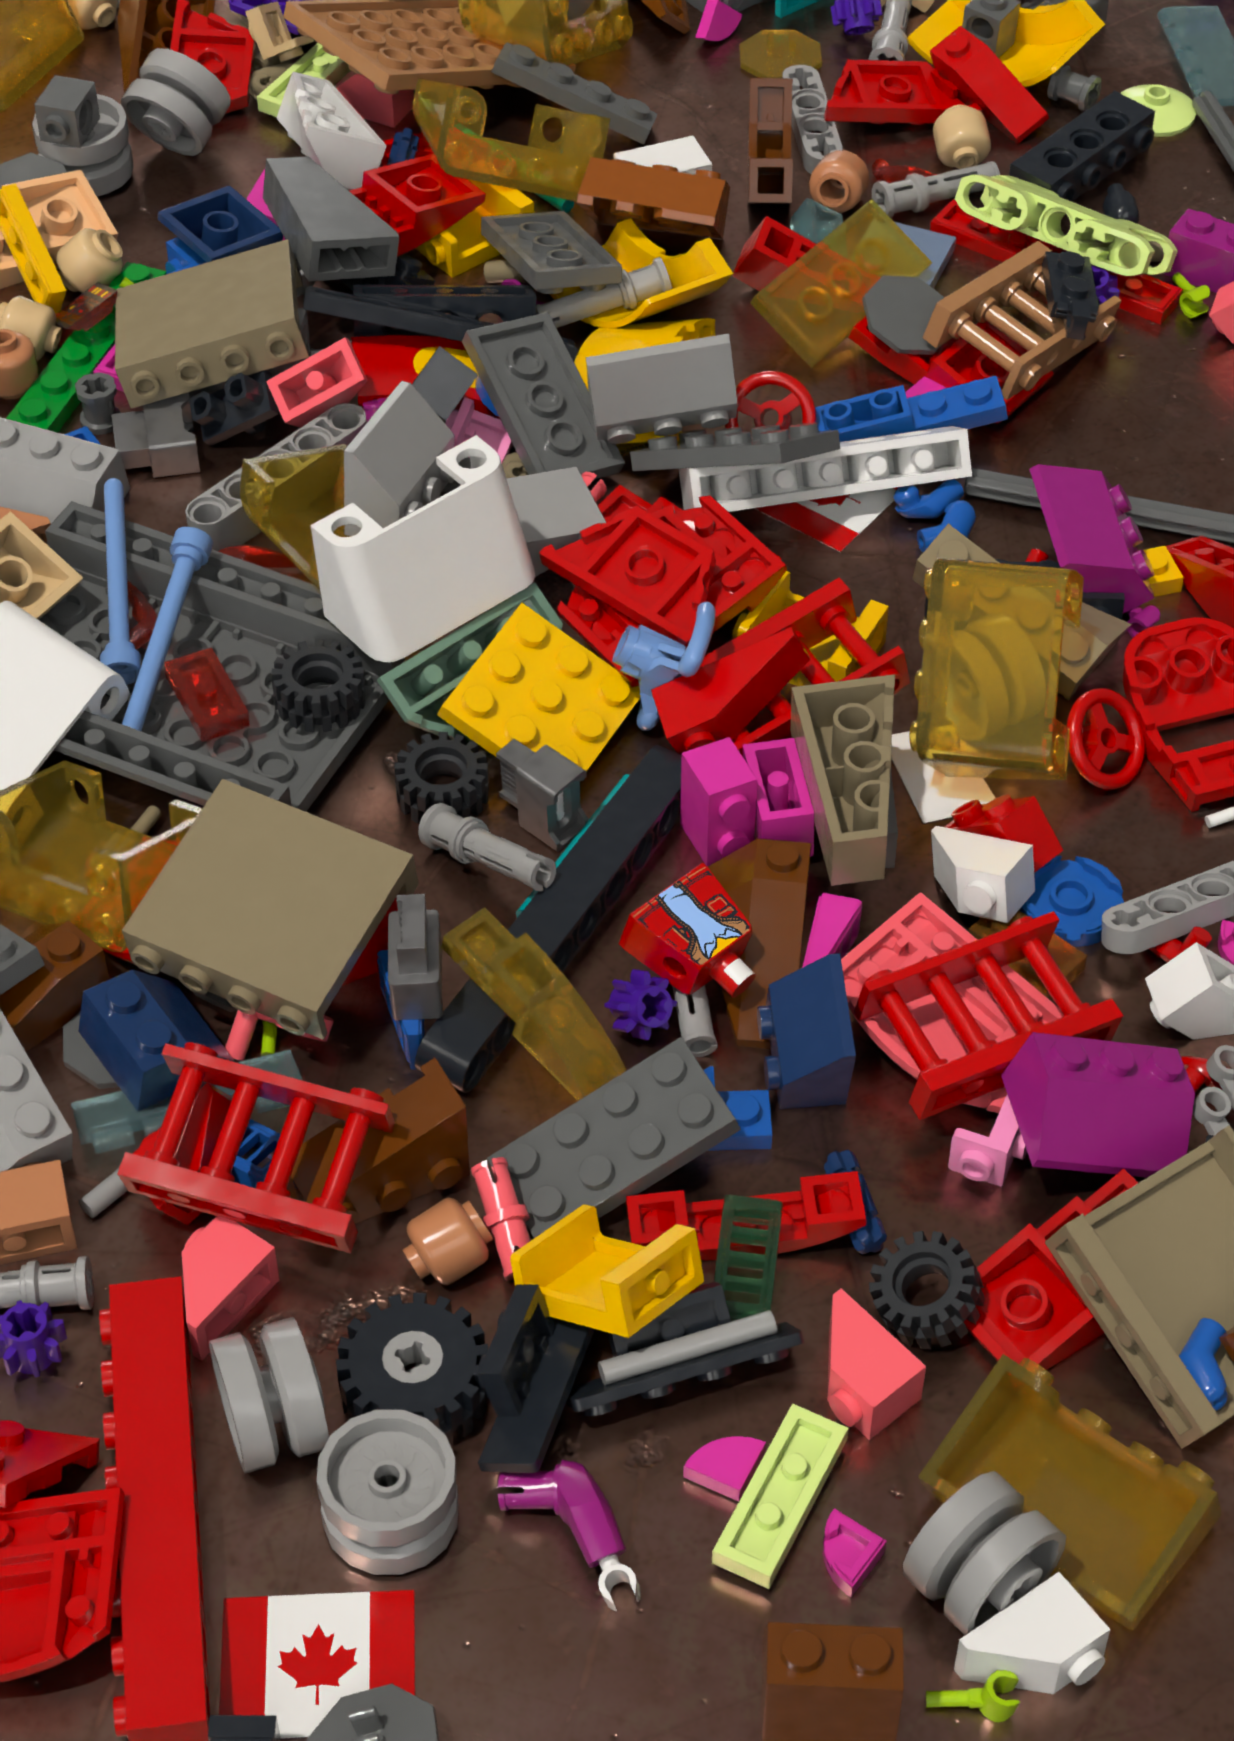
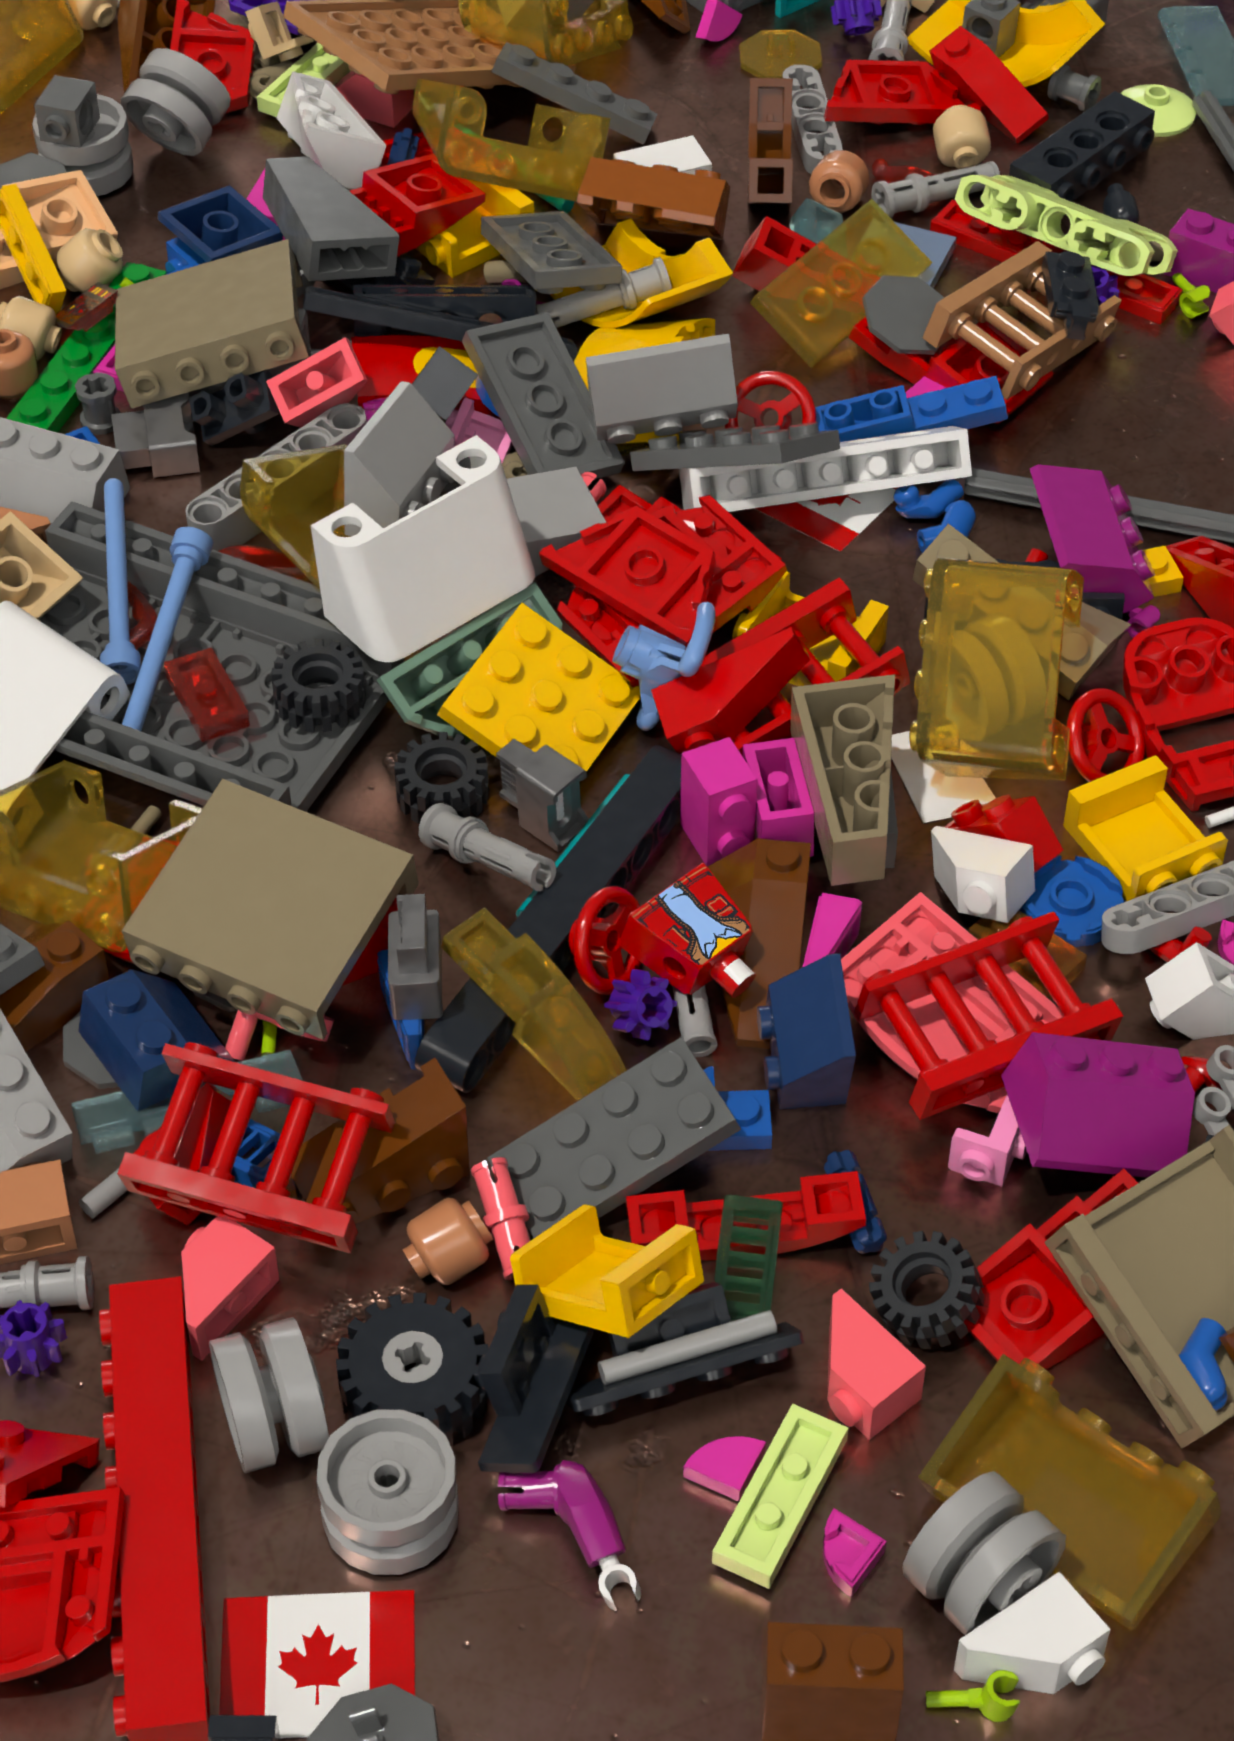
(599, 938): none -> red piece
(1139, 830): none -> yellow panel

